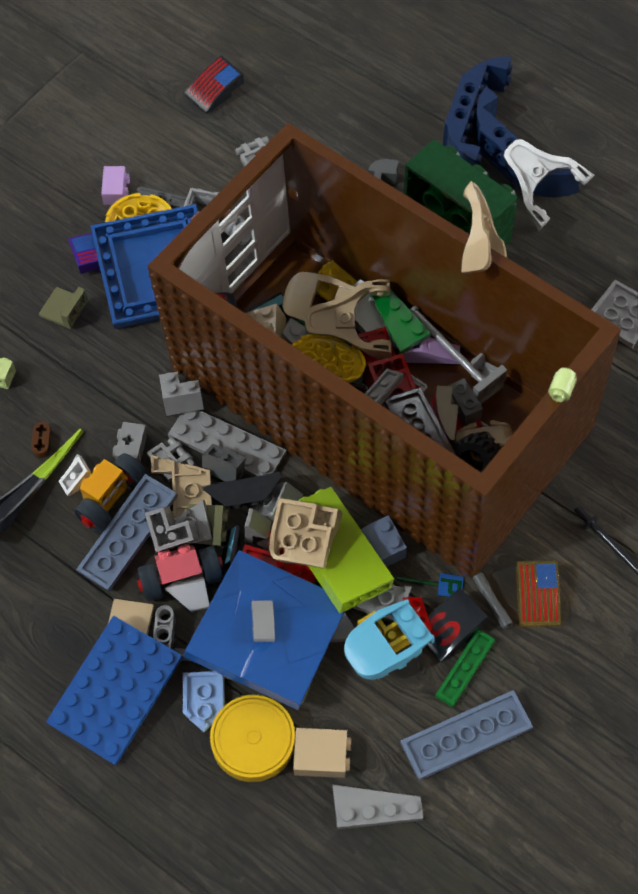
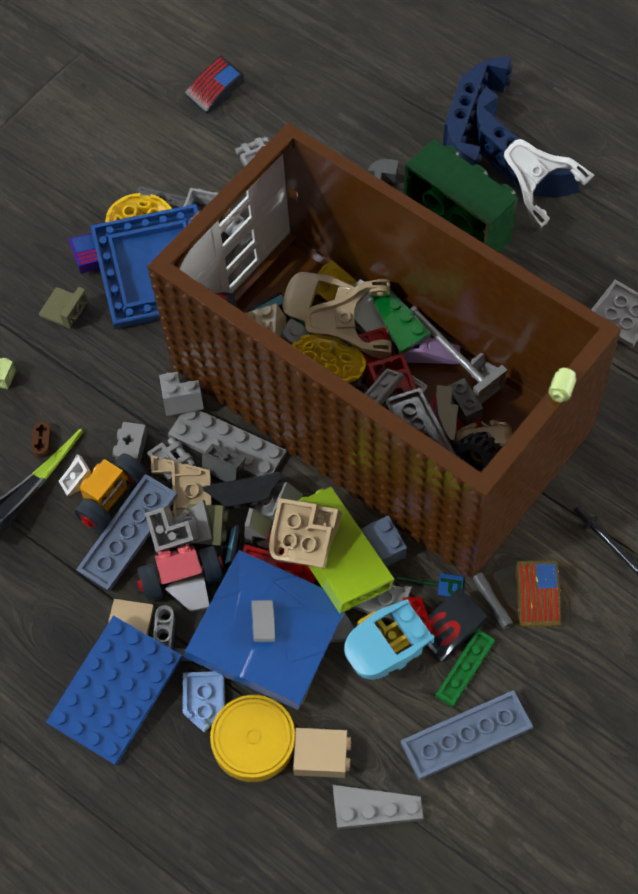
(114, 184): lavender brick -> none
(482, 236): tan animal -> none

